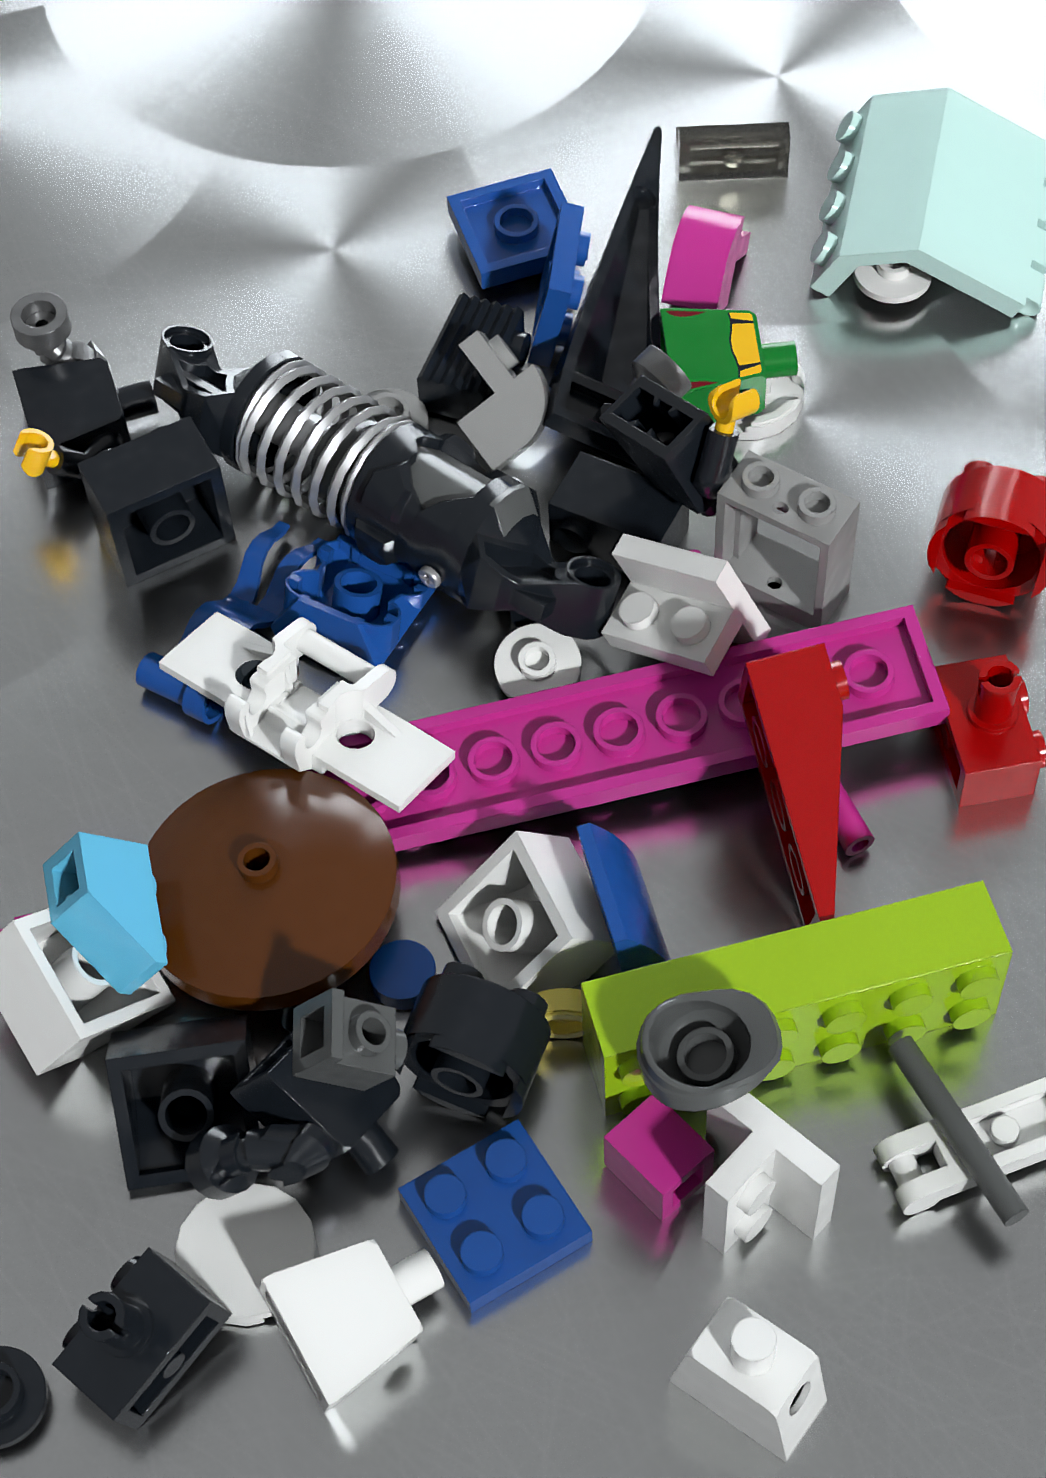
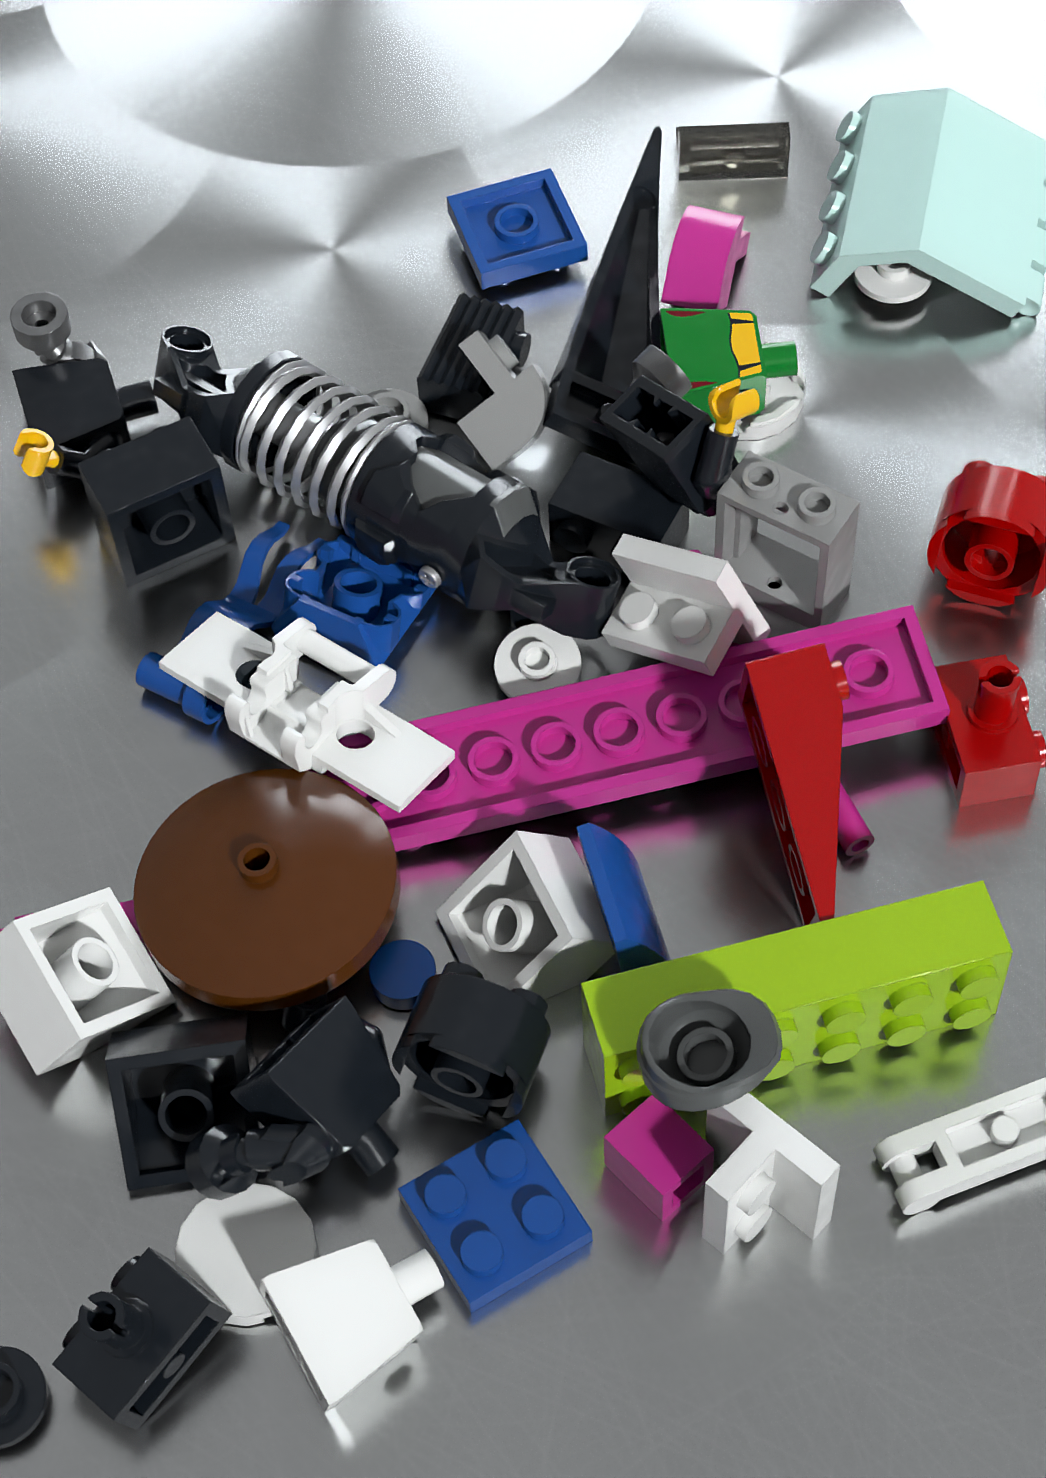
(108, 907): medium azure slope -> none
(346, 1041): dark grey brick -> none
(559, 285): blue plate -> none
(564, 1012): light yellow tile -> none
(751, 1376): white torso -> none
(958, 1131): dark grey bar -> none

